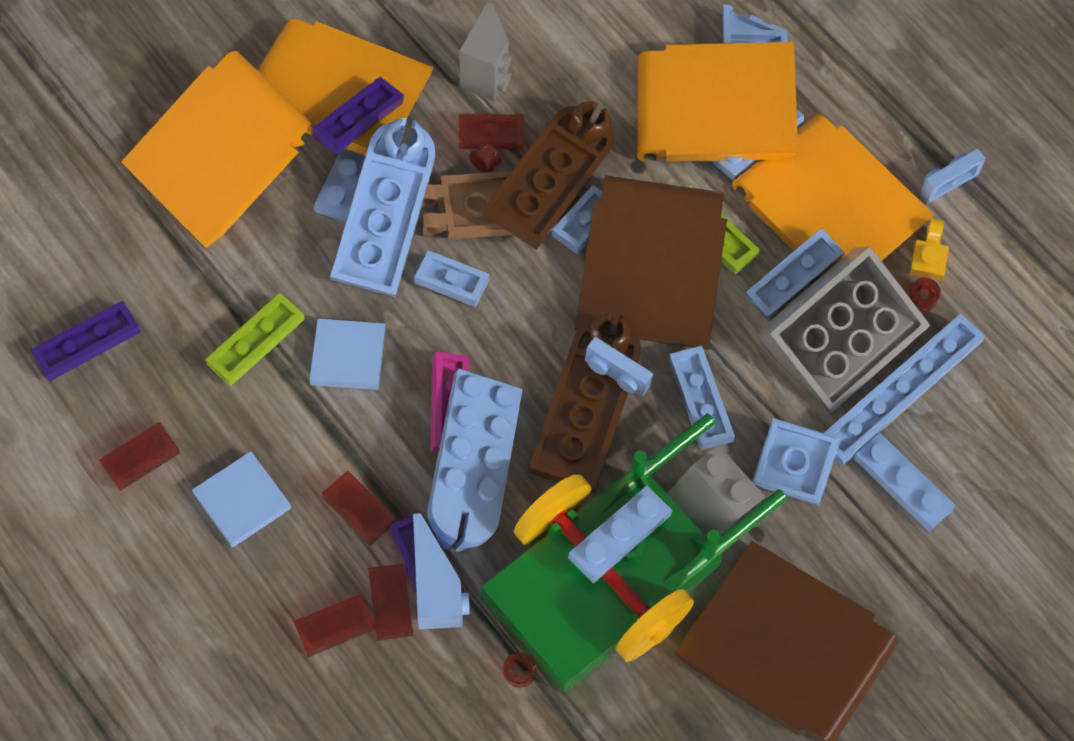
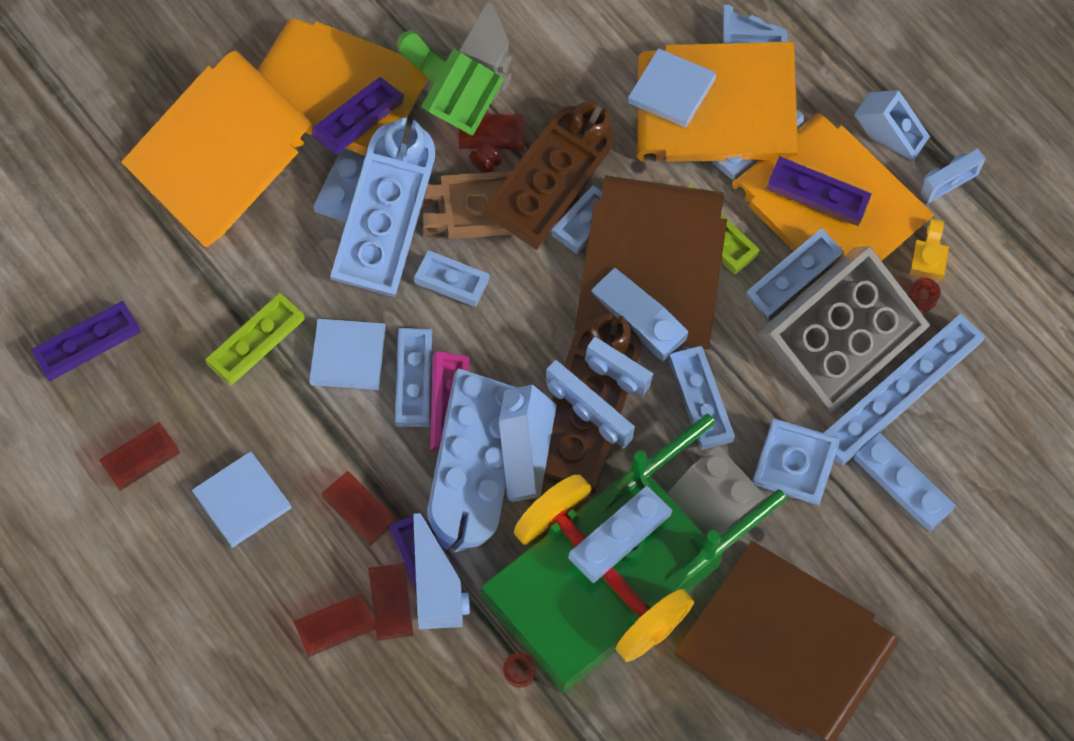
(413, 377): none -> light blue tile
(460, 85): none -> bright green piece
(525, 440): none -> light blue slope
(589, 405): none -> light blue plate
(646, 317): none -> light blue slope
(672, 88): none -> light blue tile
(818, 191): none -> dark purple plate
(892, 123): none -> light blue slope

